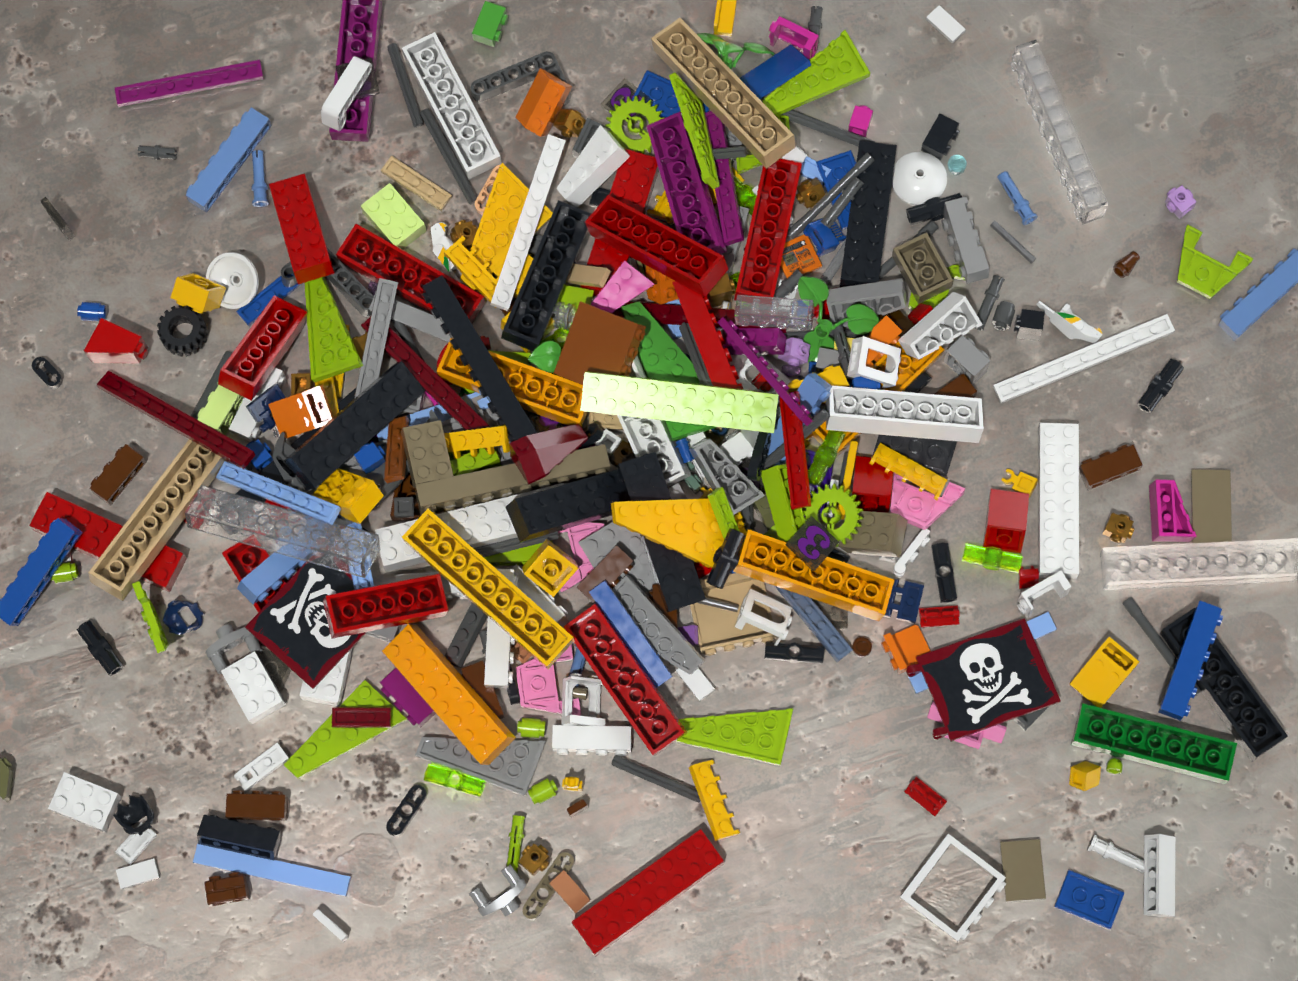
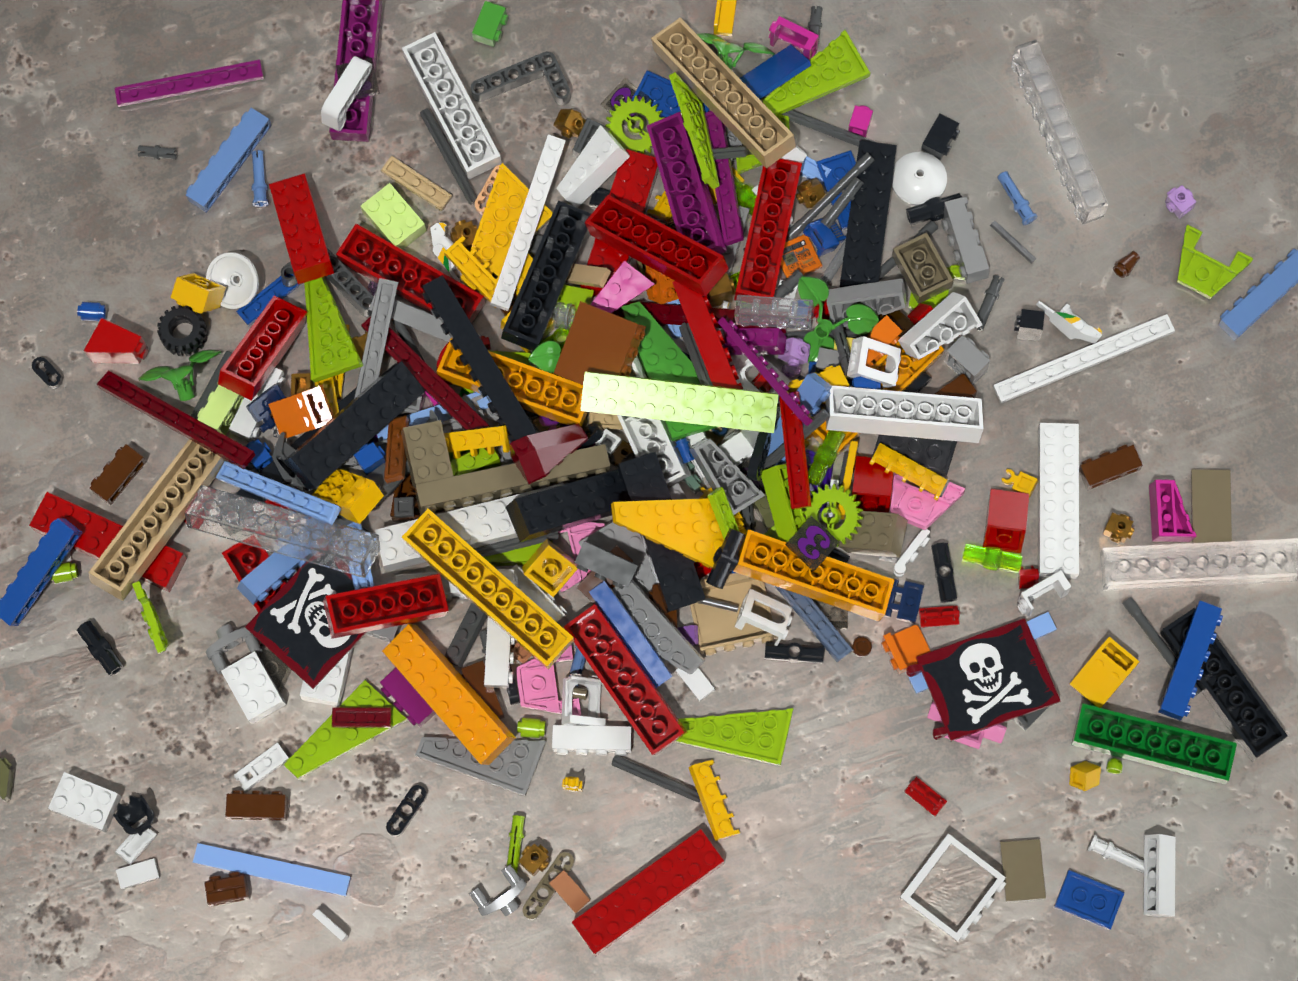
(55, 216): clear smoke tile -> none
(175, 622): dark blue helmet -> none
(176, 375): none -> bright green plant
(239, 837): black brick -> none
(405, 85): dark grey axle -> none
(466, 783): clear neon green piece -> none
(543, 103): orange slope -> none
(543, 791): lime brick -> none
(577, 808): reddish brown tile -> none
(605, 565): none -> dark grey brick
(945, 24): white tile -> none
(957, 164): clear light blue tile -> none
(1003, 316): dark grey brick -> none
(1160, 385): black piece -> none

